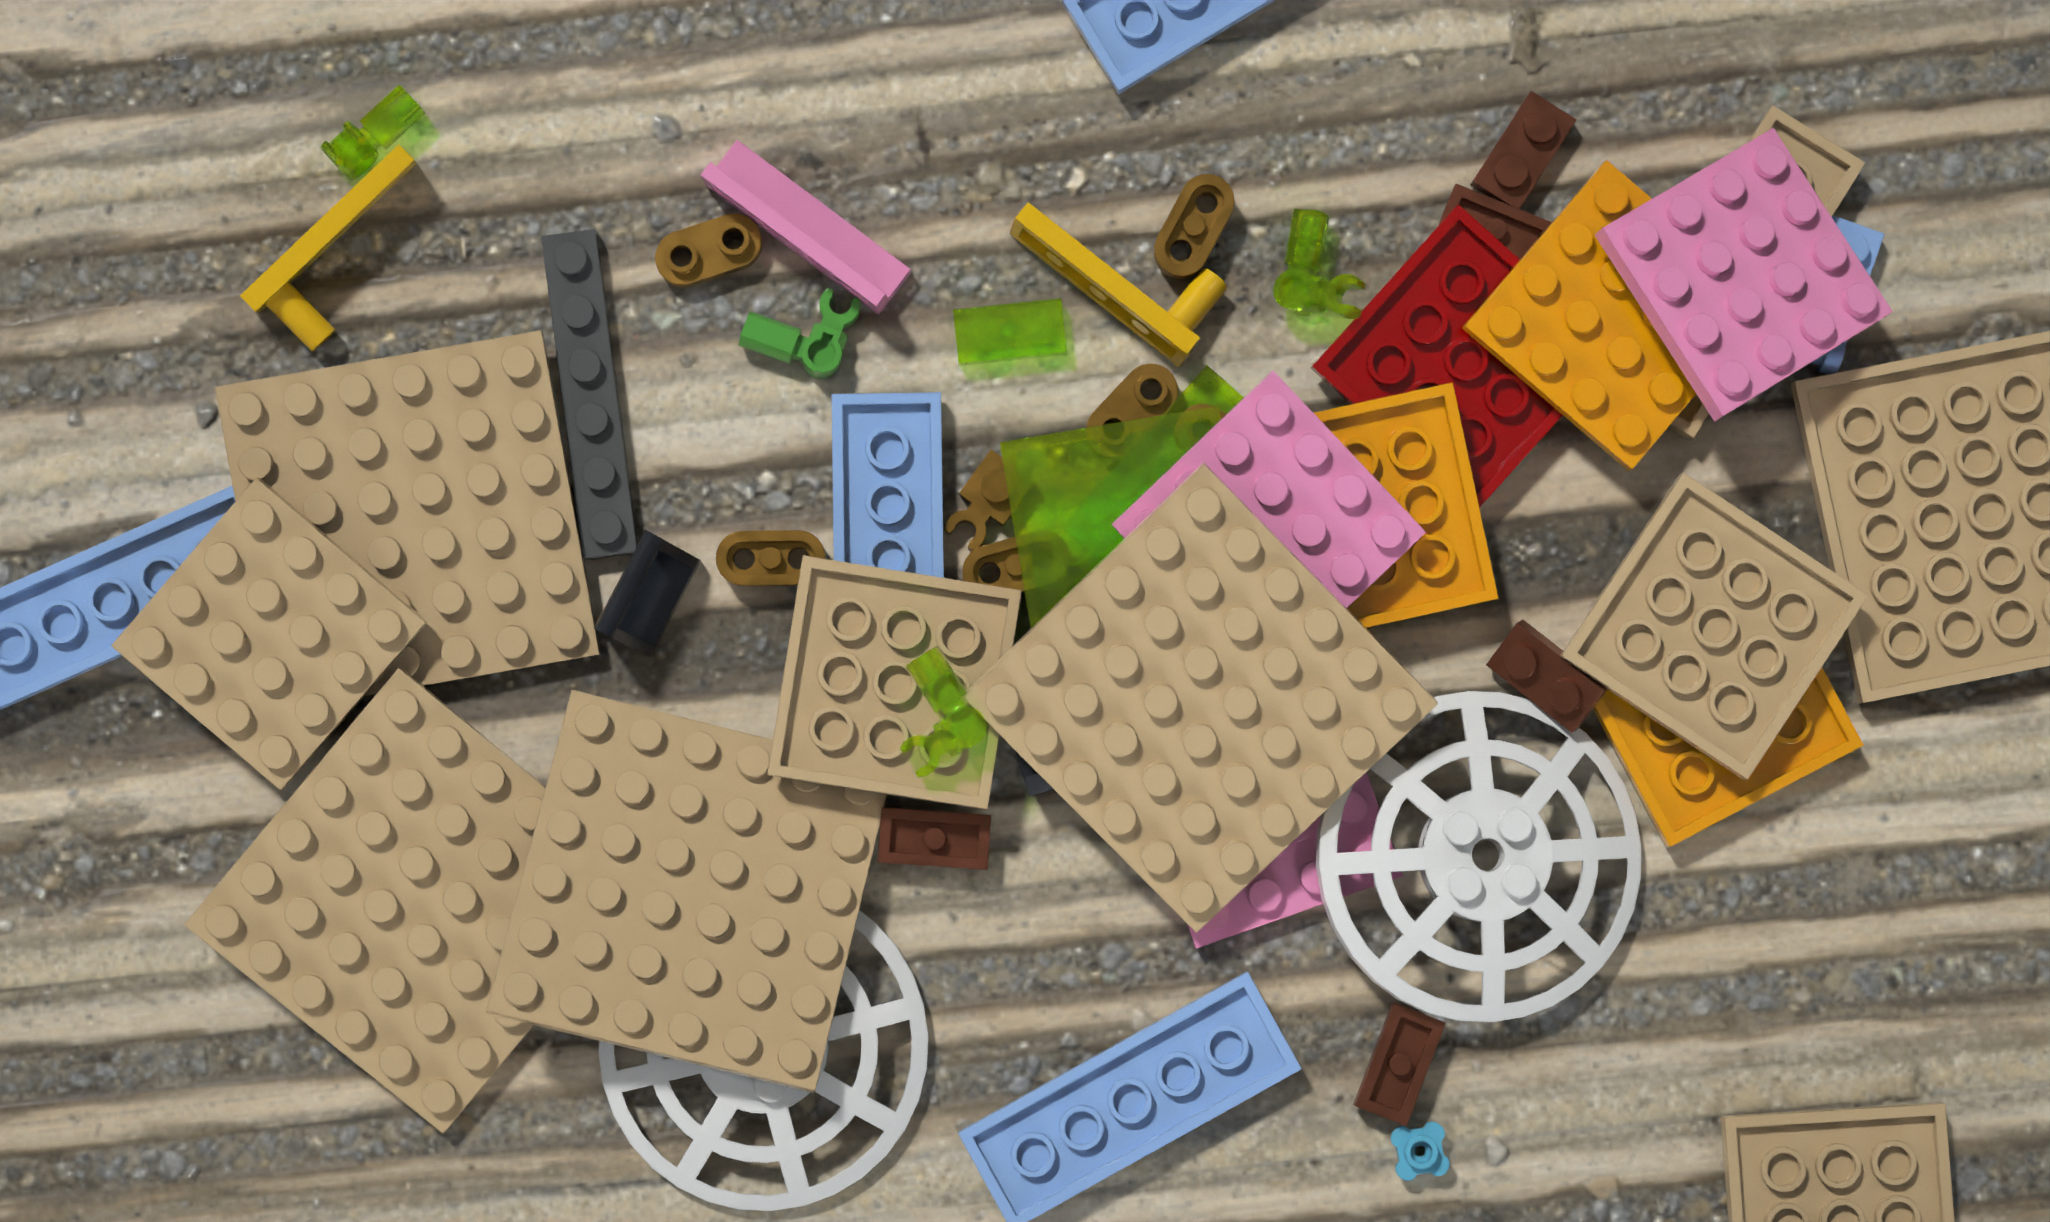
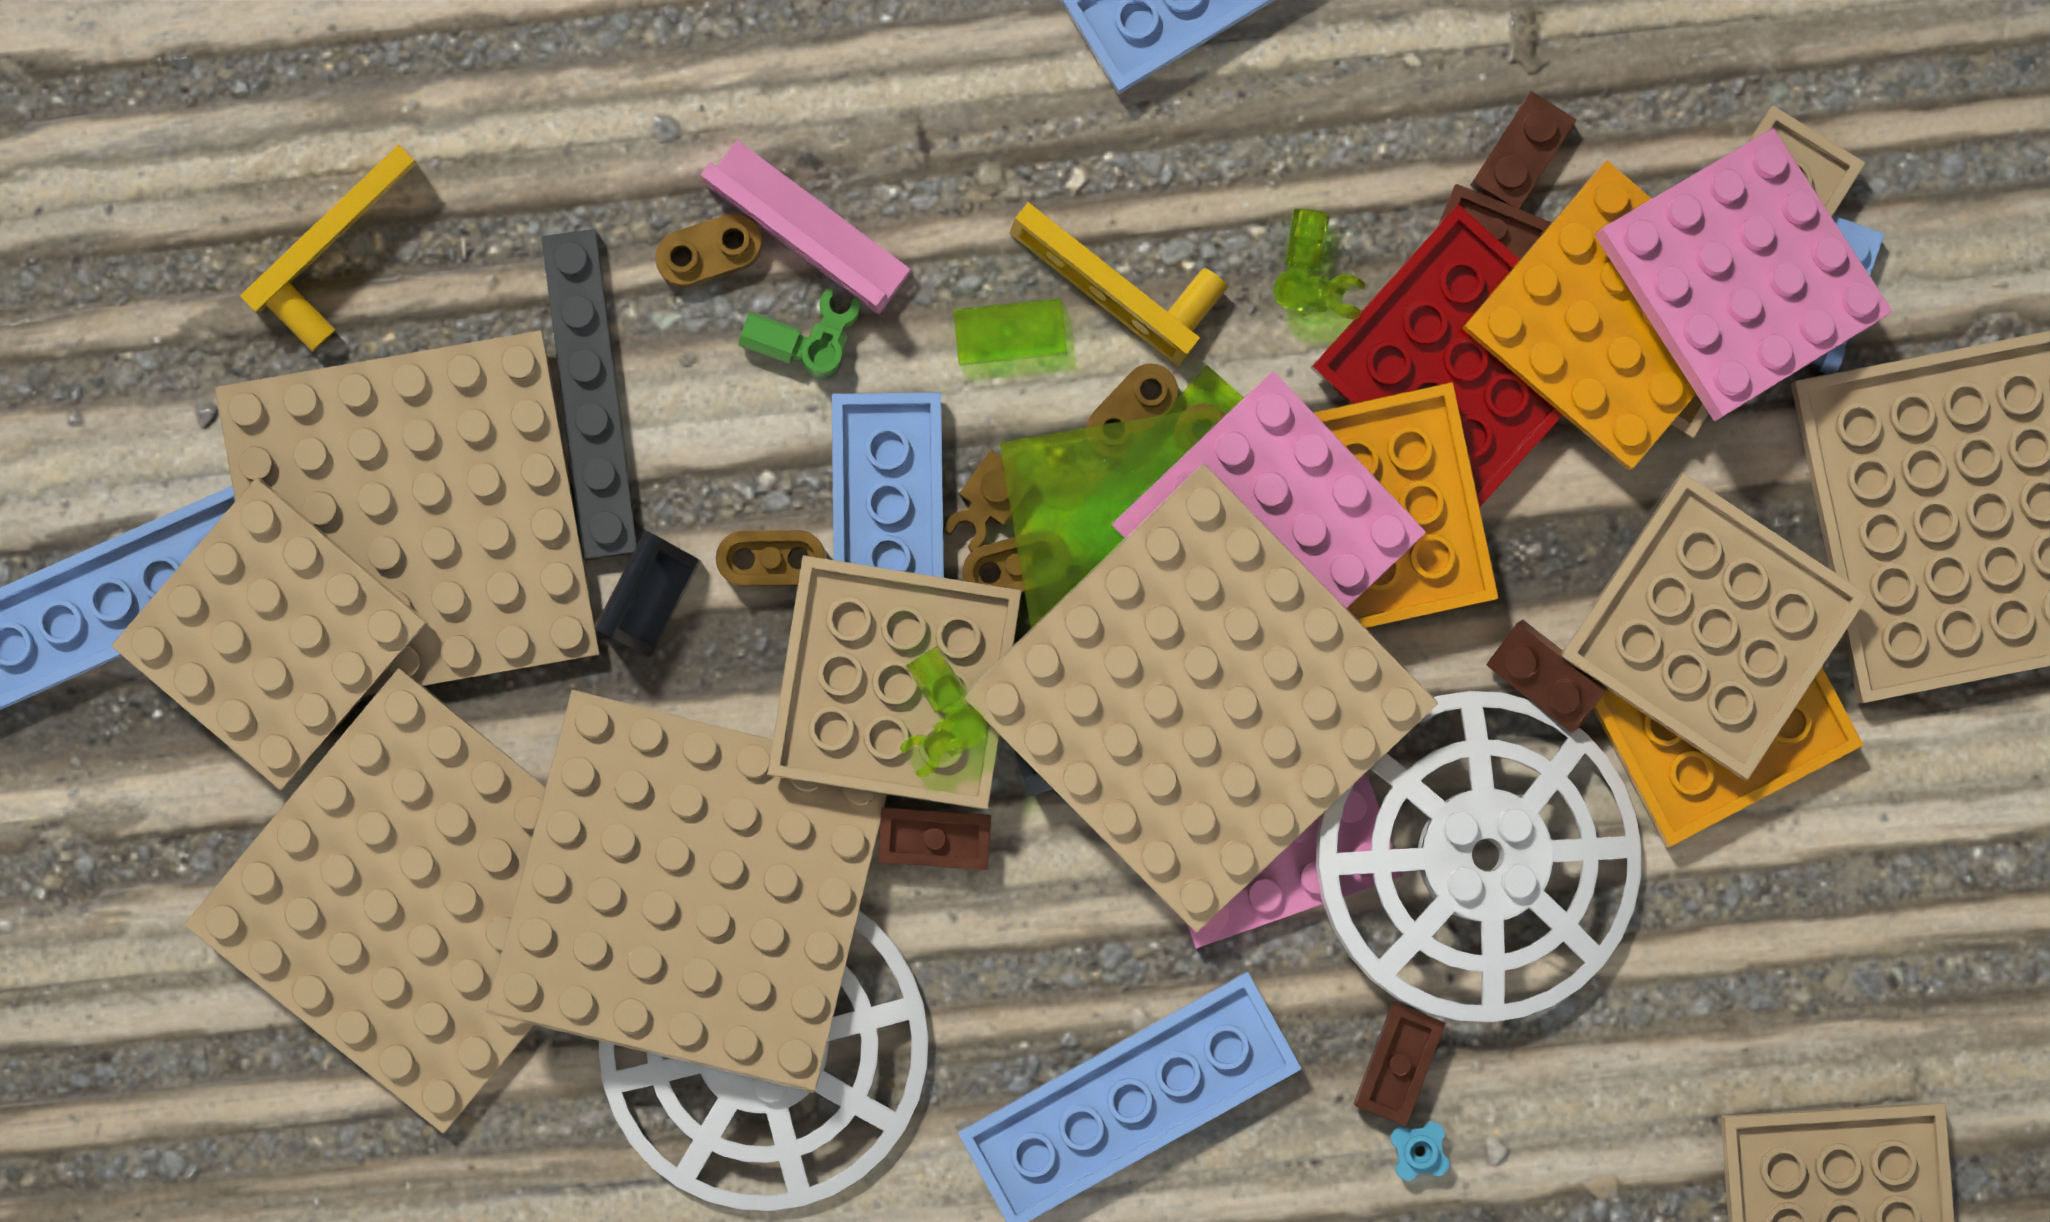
(356, 149): clear neon green bar -> none
(1192, 227): pearl gold plate -> none

